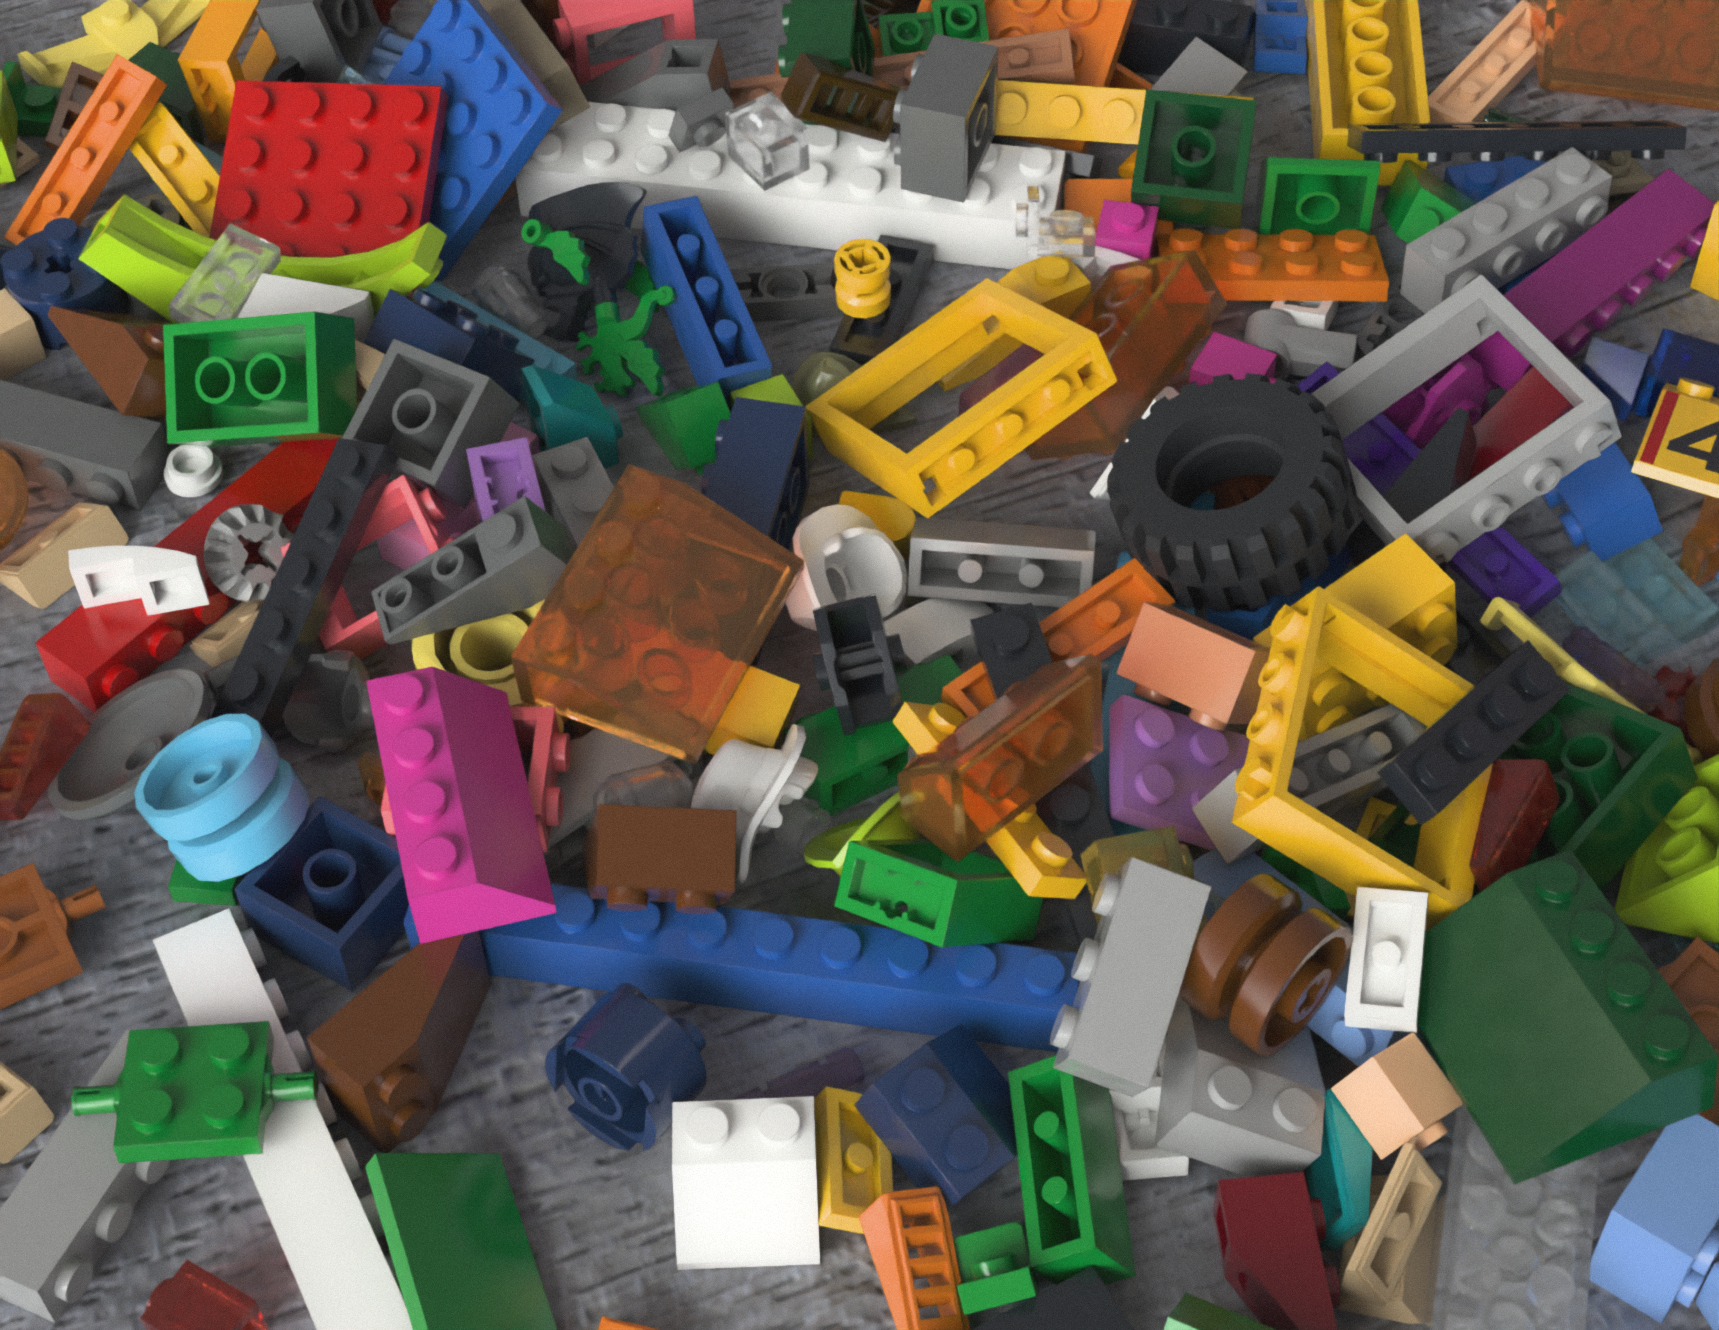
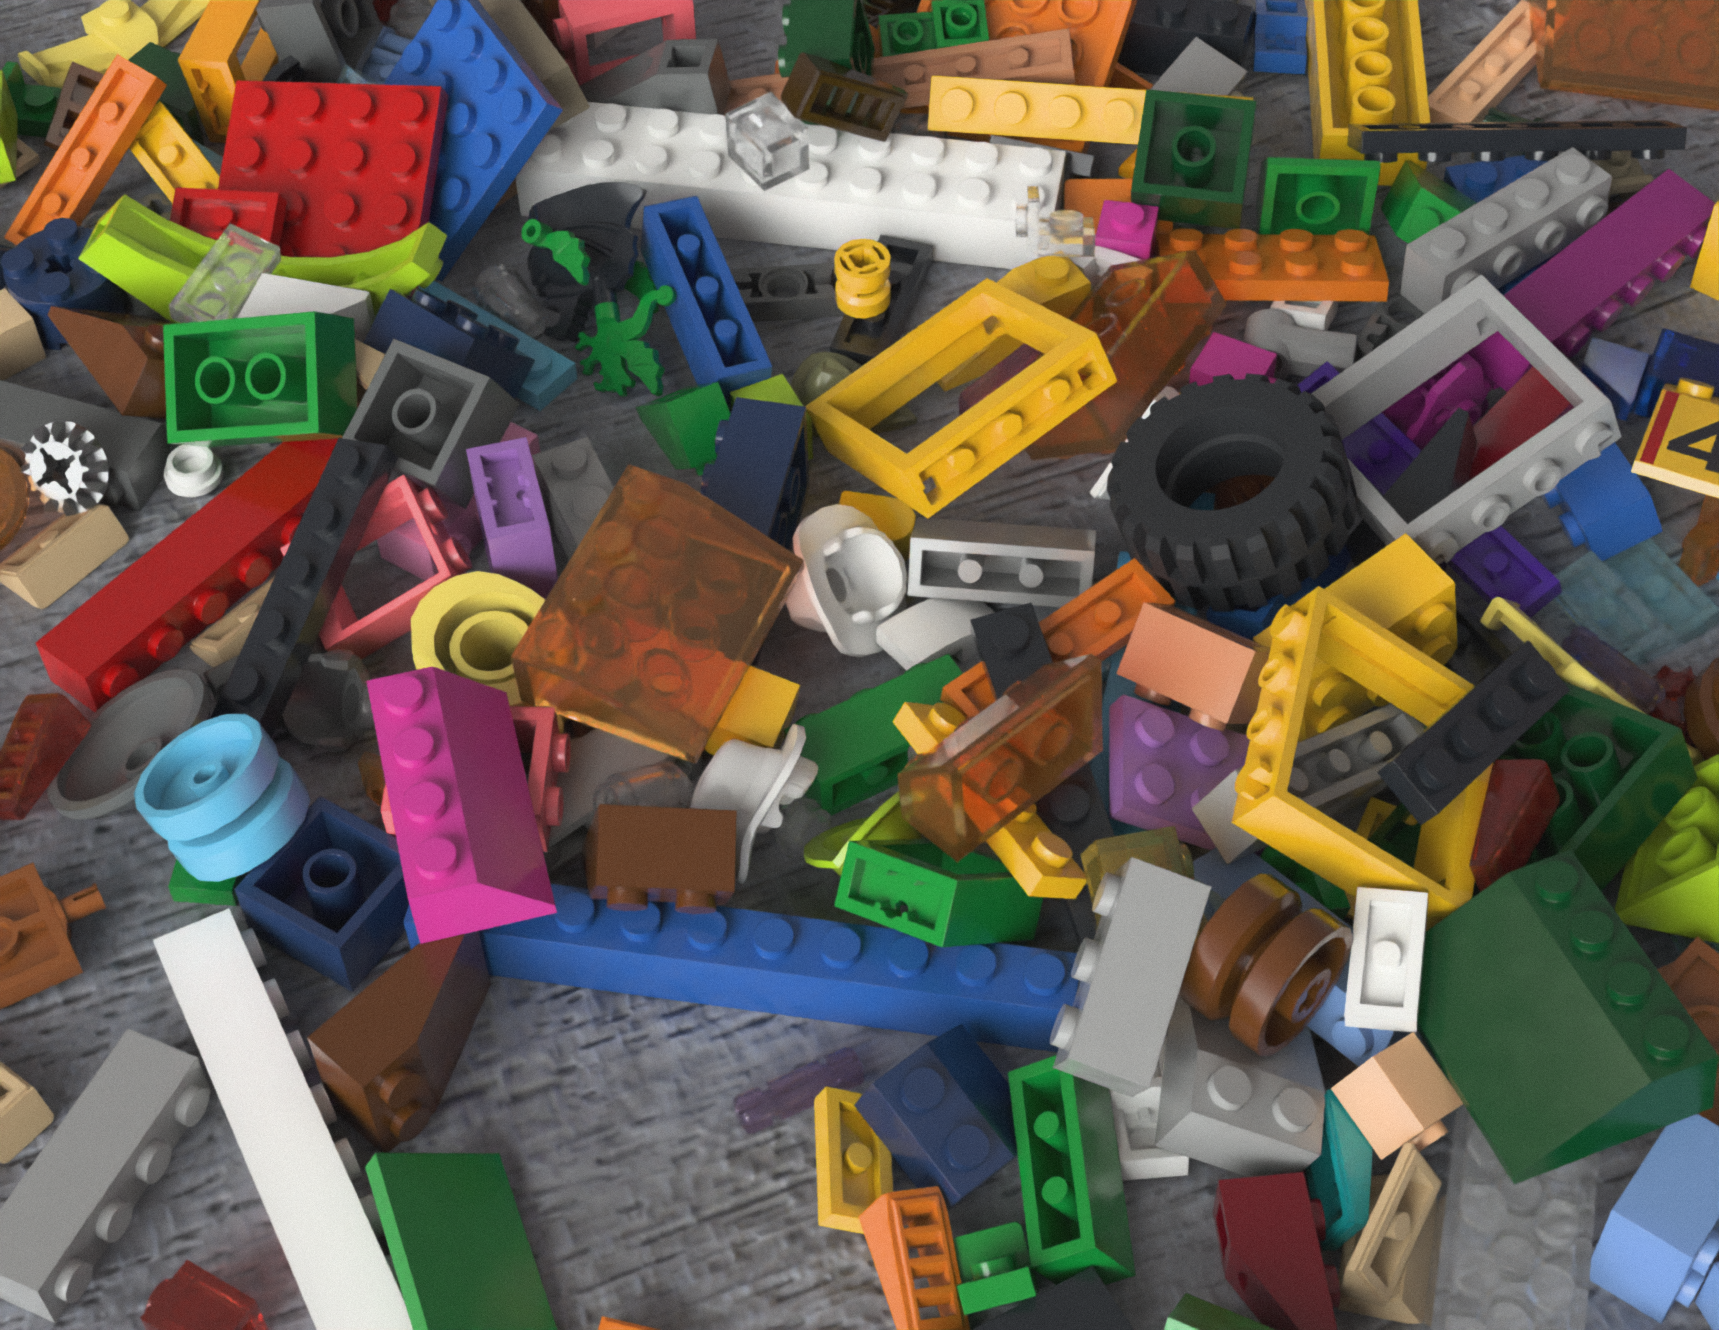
(85, 478): none -> flat silver gear
(160, 576): white slope -> none
(194, 1092): green plate -> none
(212, 211): none -> red plate
(226, 556): light grey gear -> none
(477, 576): dark grey slope -> none
(568, 411): teal slope -> none
(627, 1068): dark blue brick -> none
(701, 121): dark grey plate -> none
(745, 1183): white slope -> none
(859, 662): black hinge -> none
(947, 117): dark grey brick -> none

